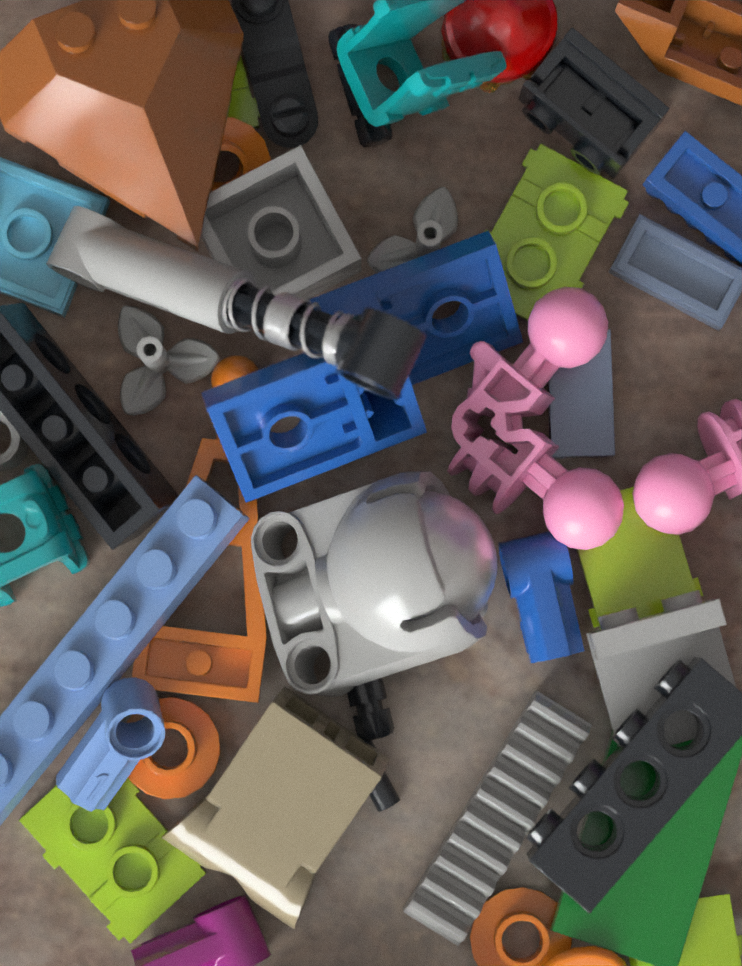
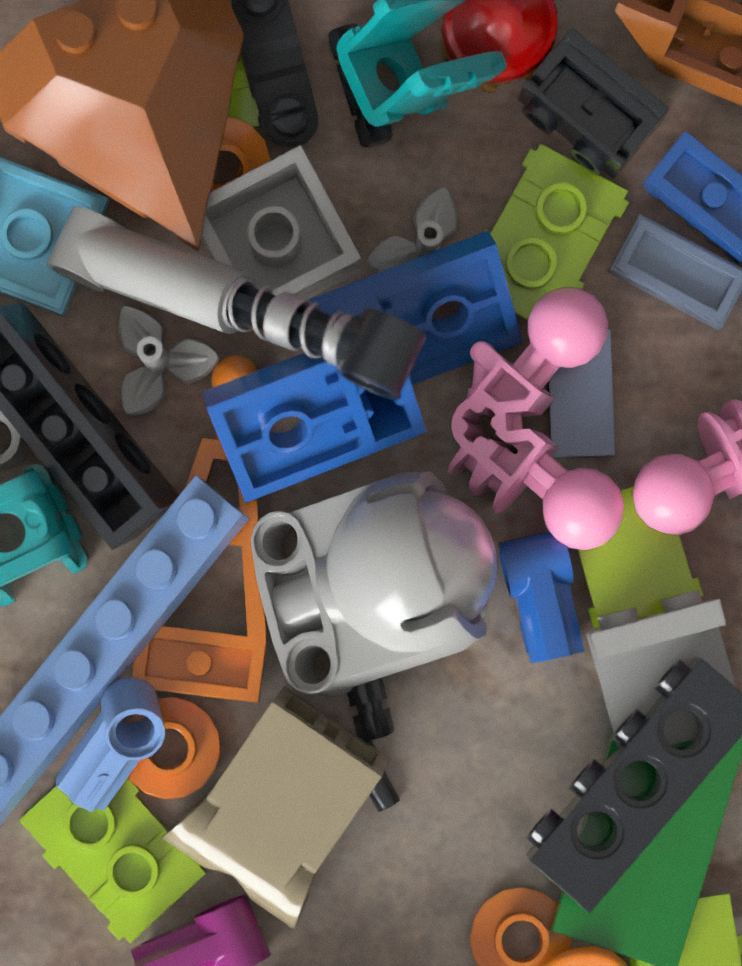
(497, 818): light grey gear -> none

